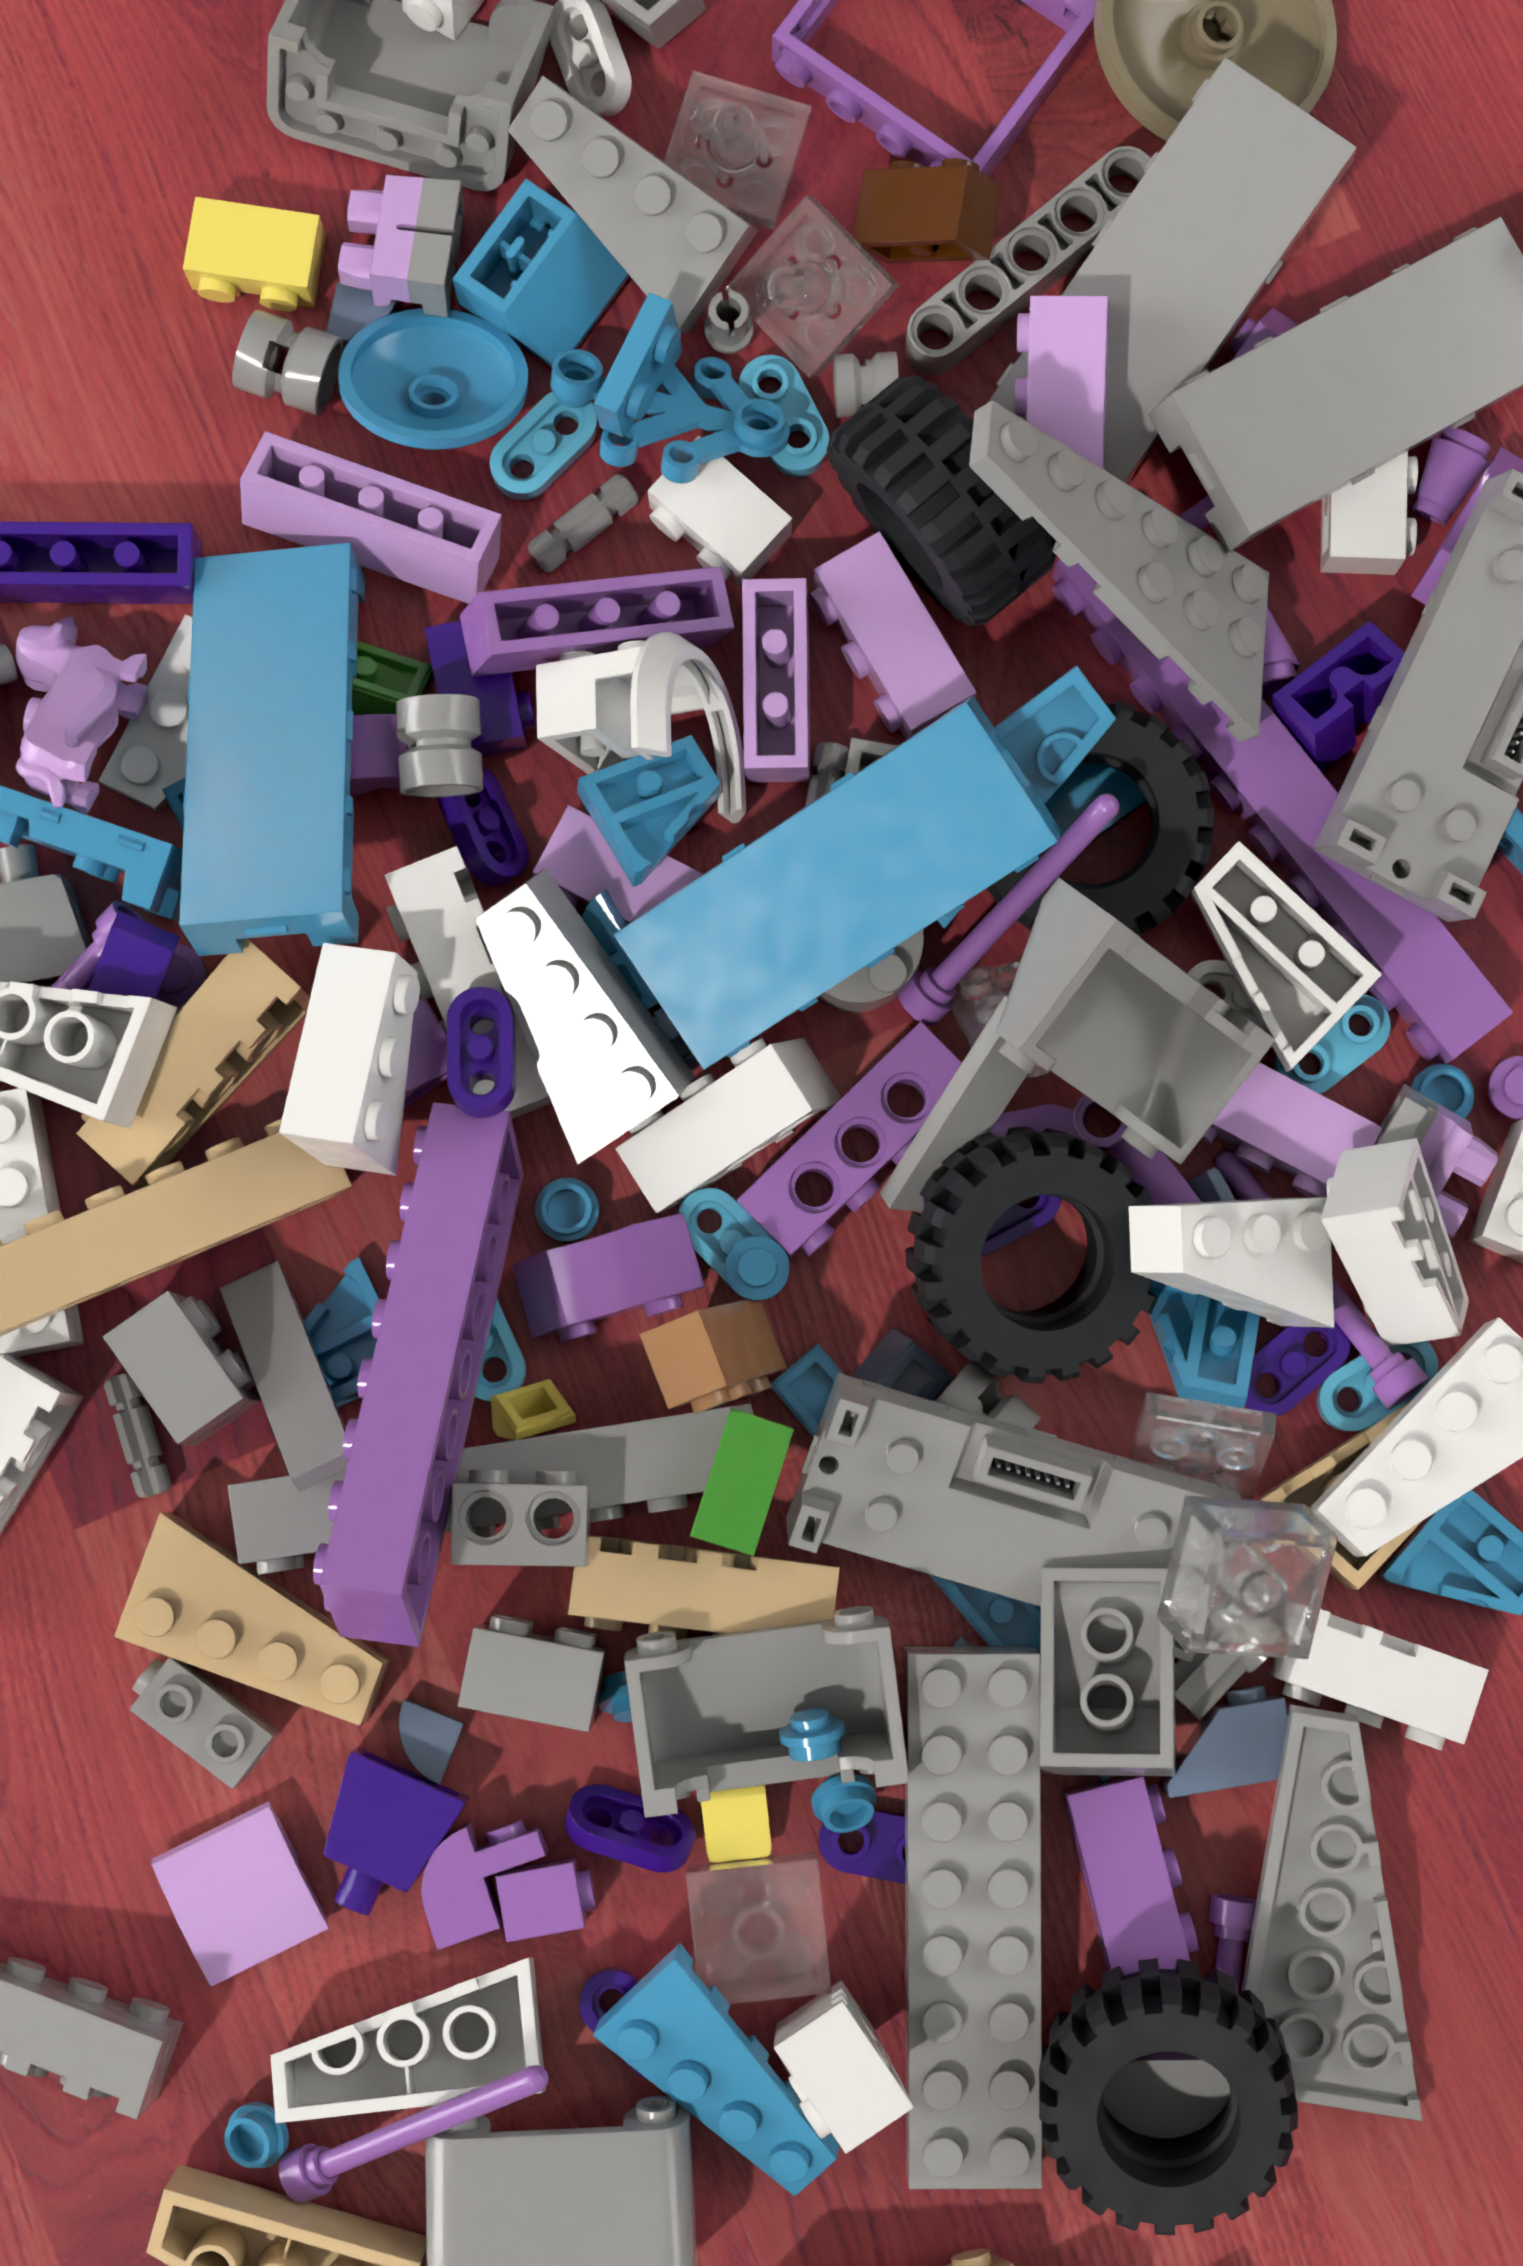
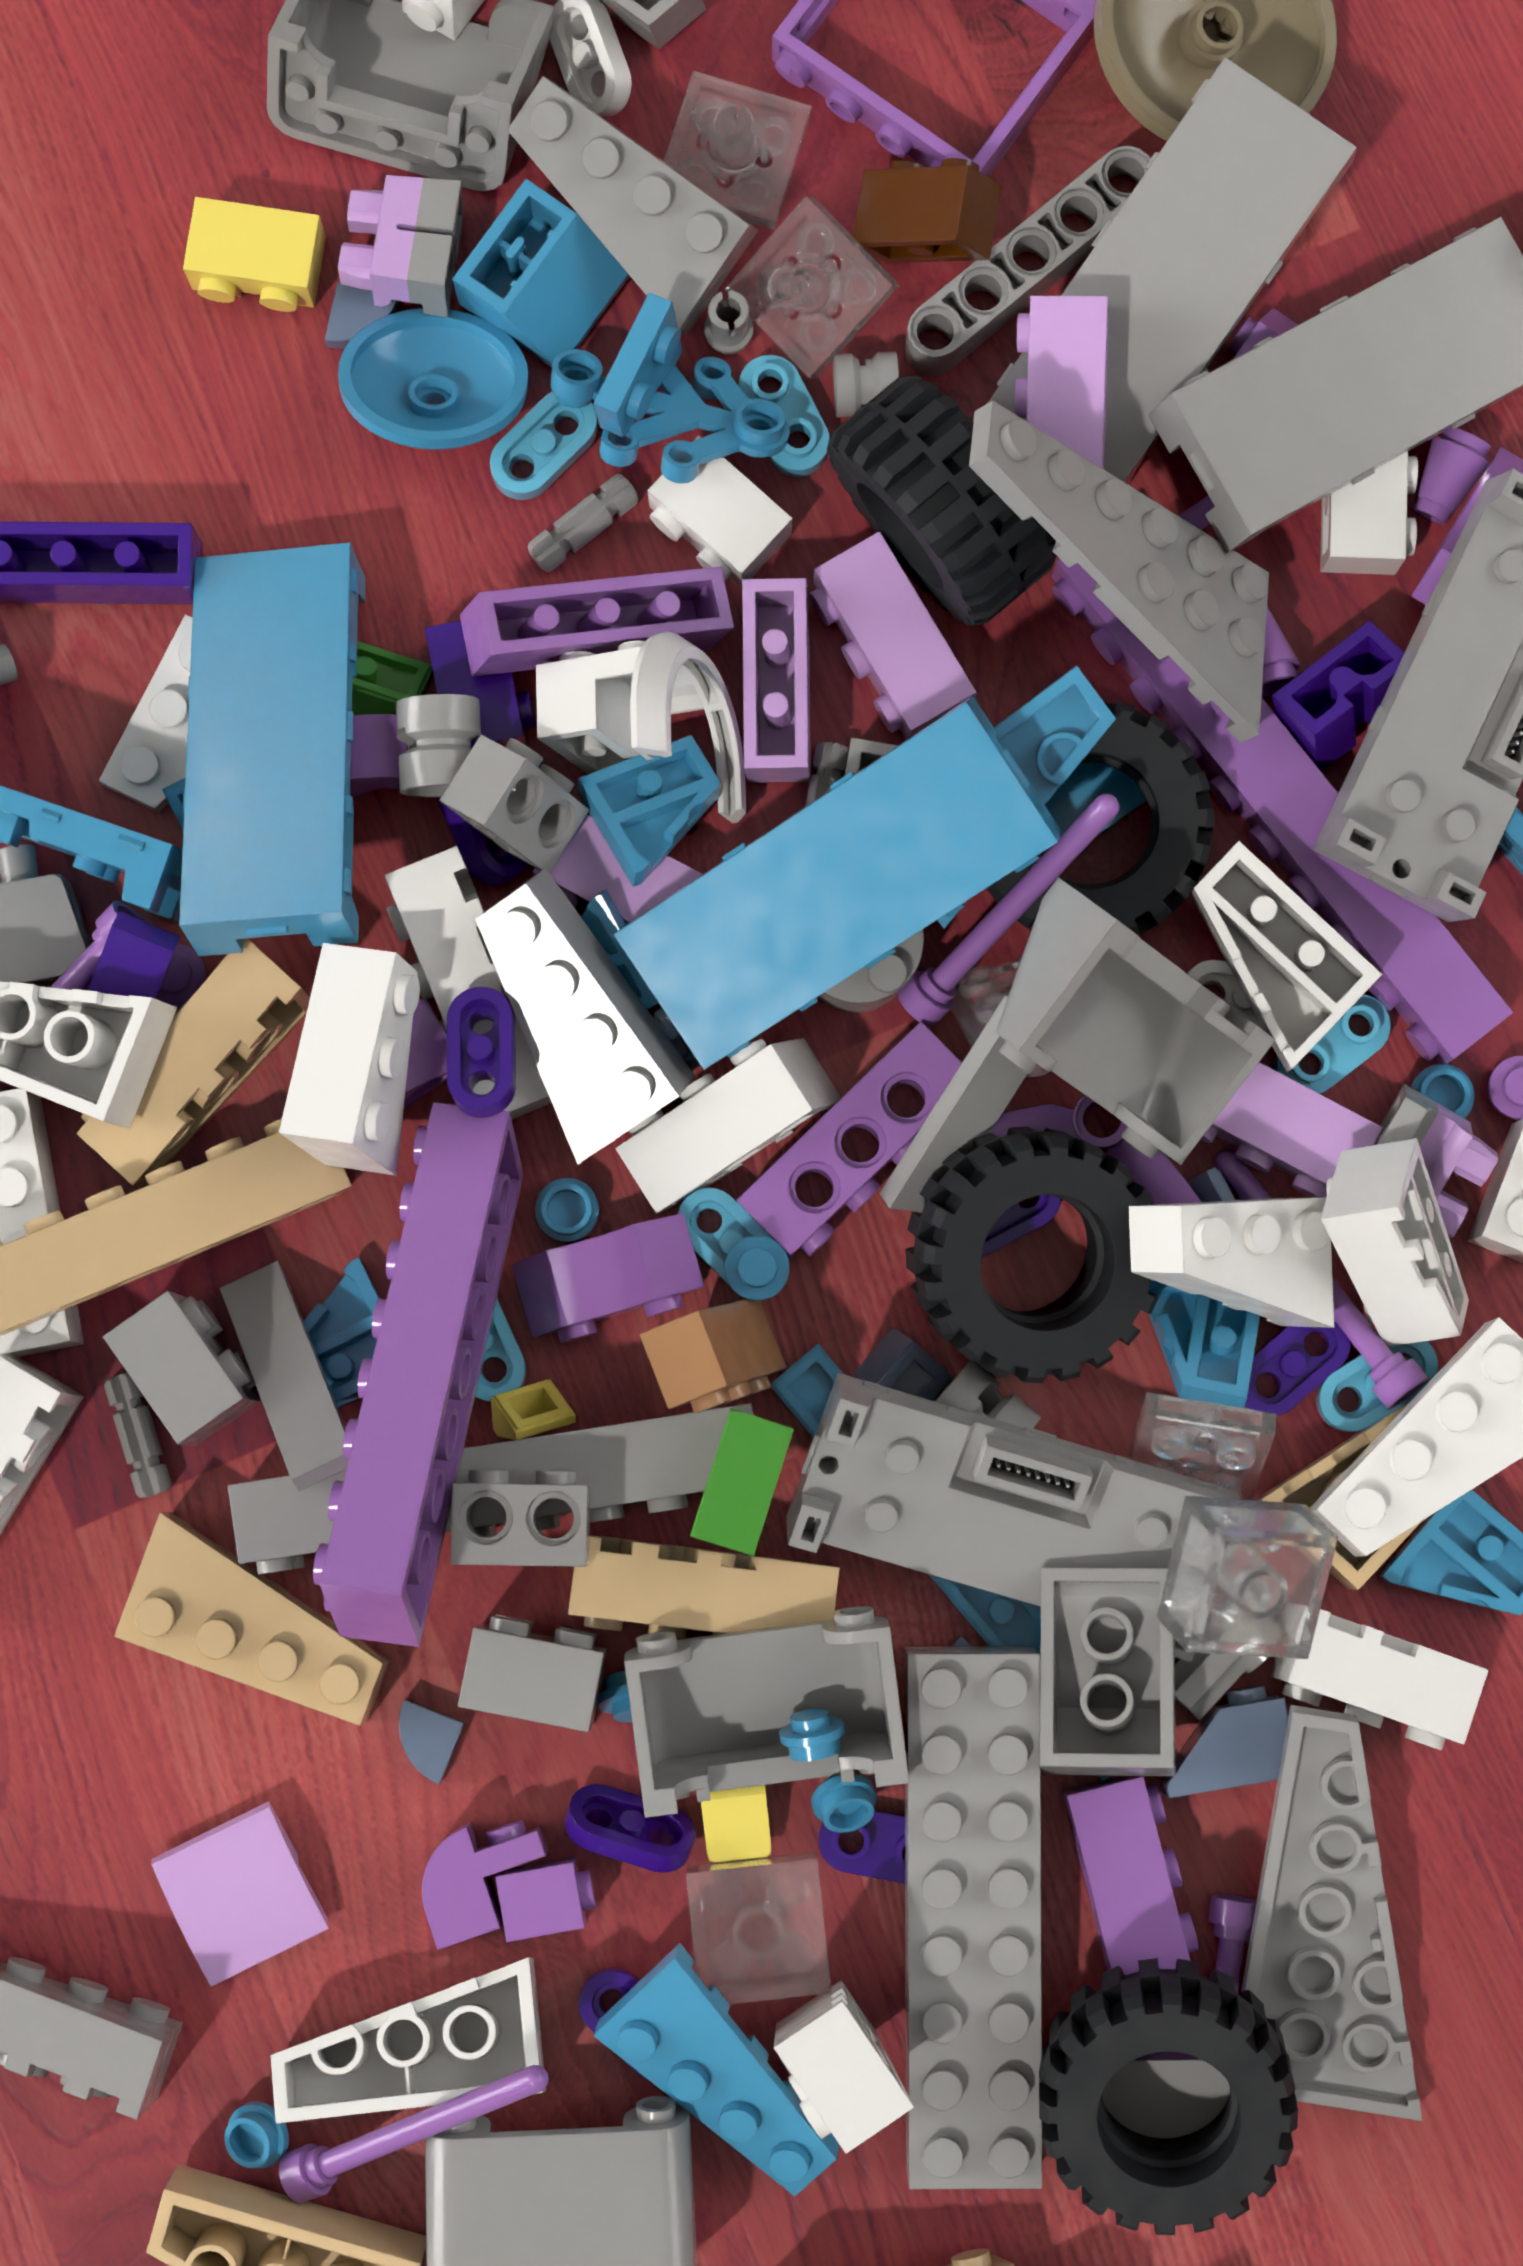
(76, 711): lavender animal -> none
(202, 1719): light grey brick -> none
(308, 369): light grey wheel -> none
(386, 1827): dark purple torso -> none
(387, 520): lavender brick -> none
(515, 801): none -> light grey brick

